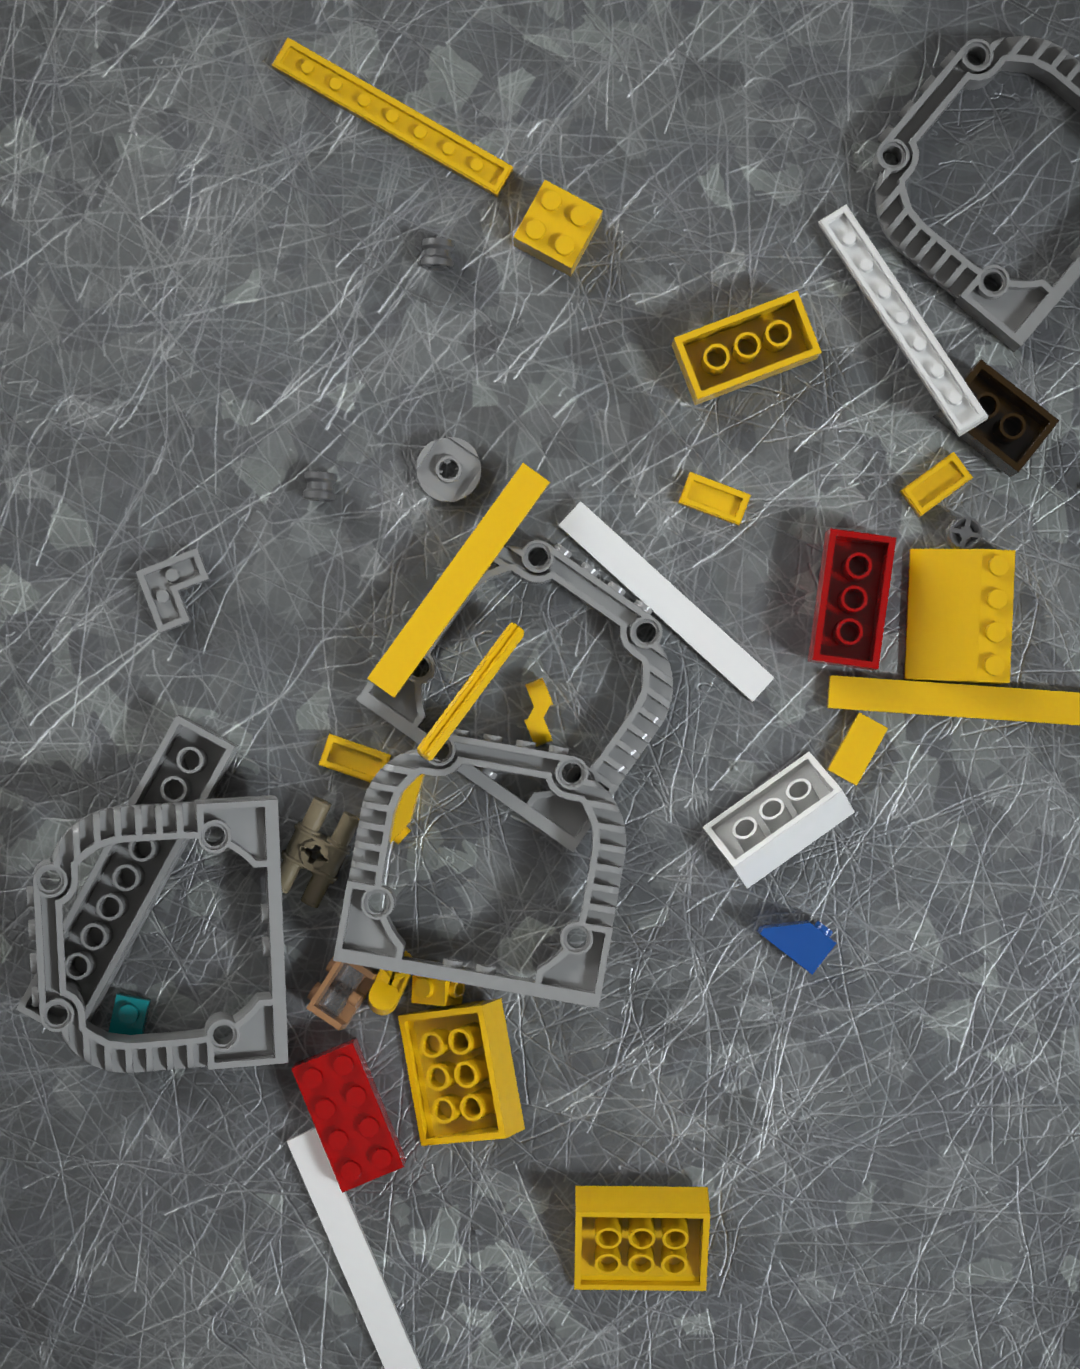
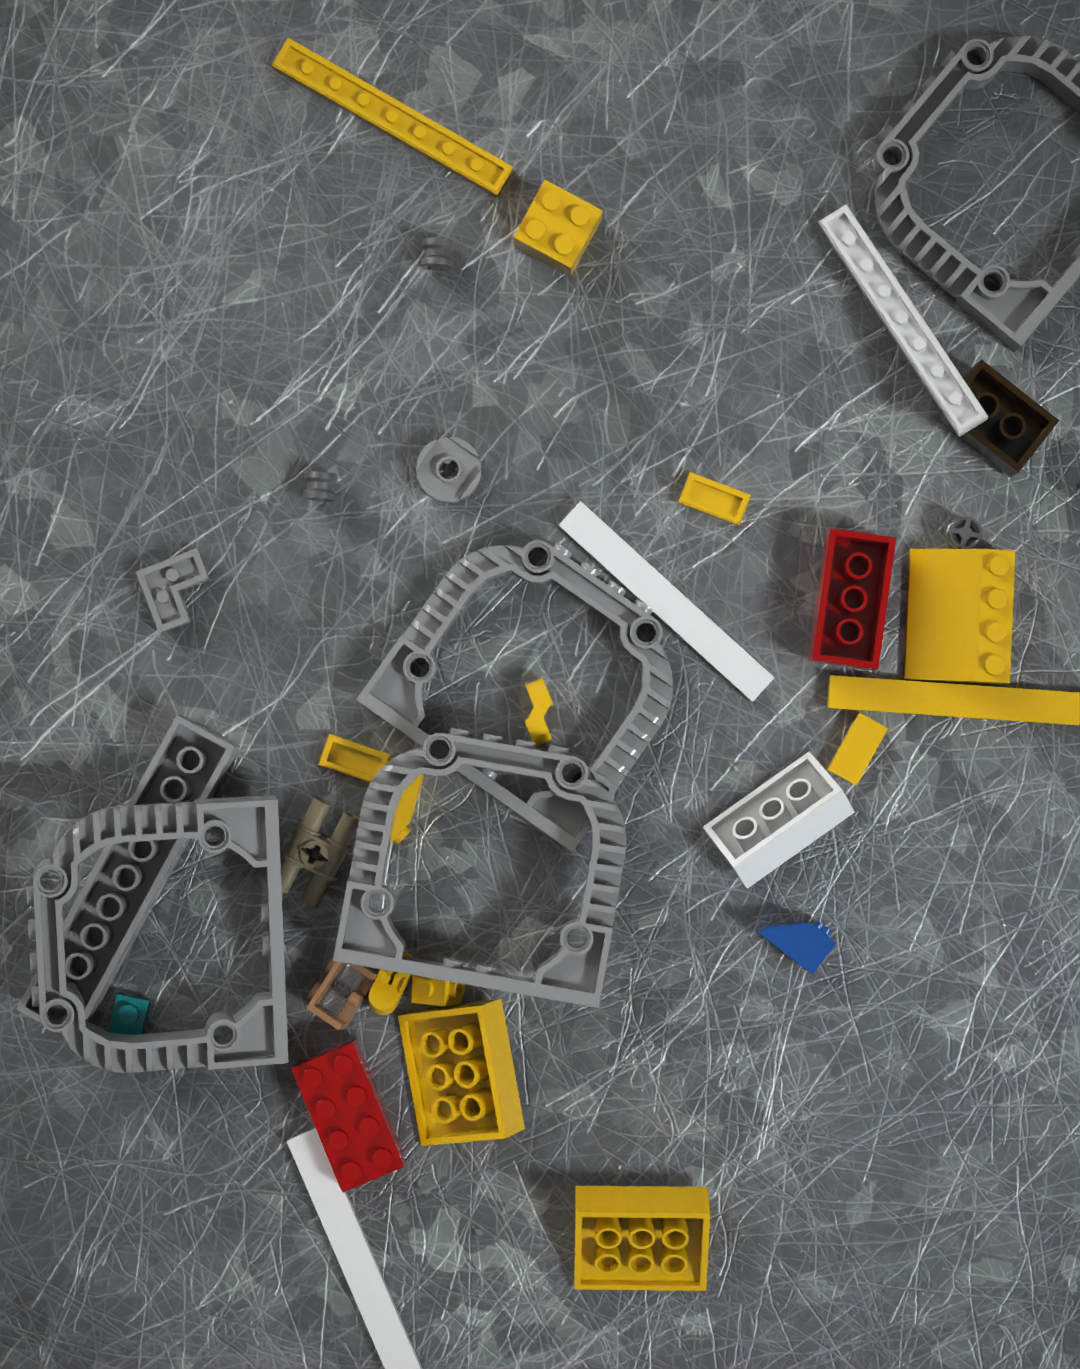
(458, 580): yellow tile -> none
(470, 691): yellow axle -> none
(746, 348): yellow brick -> none
(936, 484): yellow tile -> none

